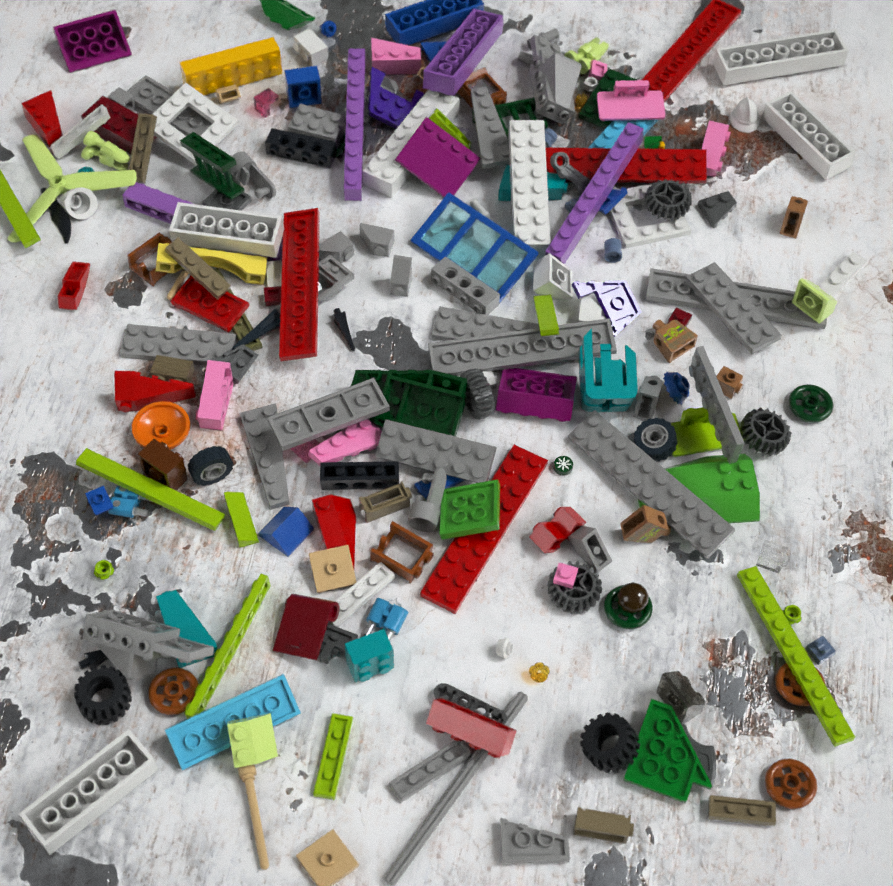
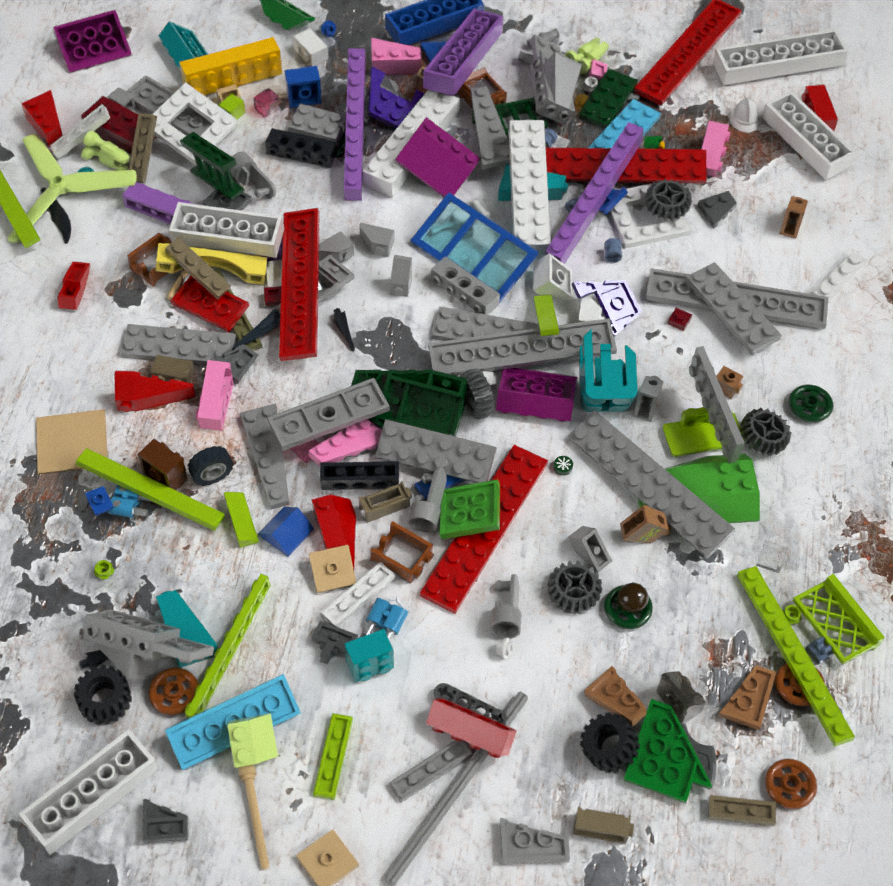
(66, 436): none -> tan piece
(79, 203): white piece -> none
(158, 419): orange dish -> none
(163, 824): none -> dark grey wing
(181, 43): none -> teal slope
(233, 106): none -> lime brick
(304, 624): dark red door -> none
(443, 122): lime slope -> none
(506, 619): none -> light grey piece
(539, 677): clear yellow plate -> none
(550, 534): brick -> none
(565, 575): bright pink plate -> none
(569, 172): dark grey piece -> none
(614, 696): none -> medium nougat wing
(631, 102): bright pink bracket -> none
(654, 429): black wheel -> none
(673, 339): medium nougat torso -> none
(676, 386): blue piece -> none
(751, 699): none -> medium nougat wing
(813, 300): yellowish green slope -> none
(819, 101): none -> red brick
(852, 612): none -> lime fence

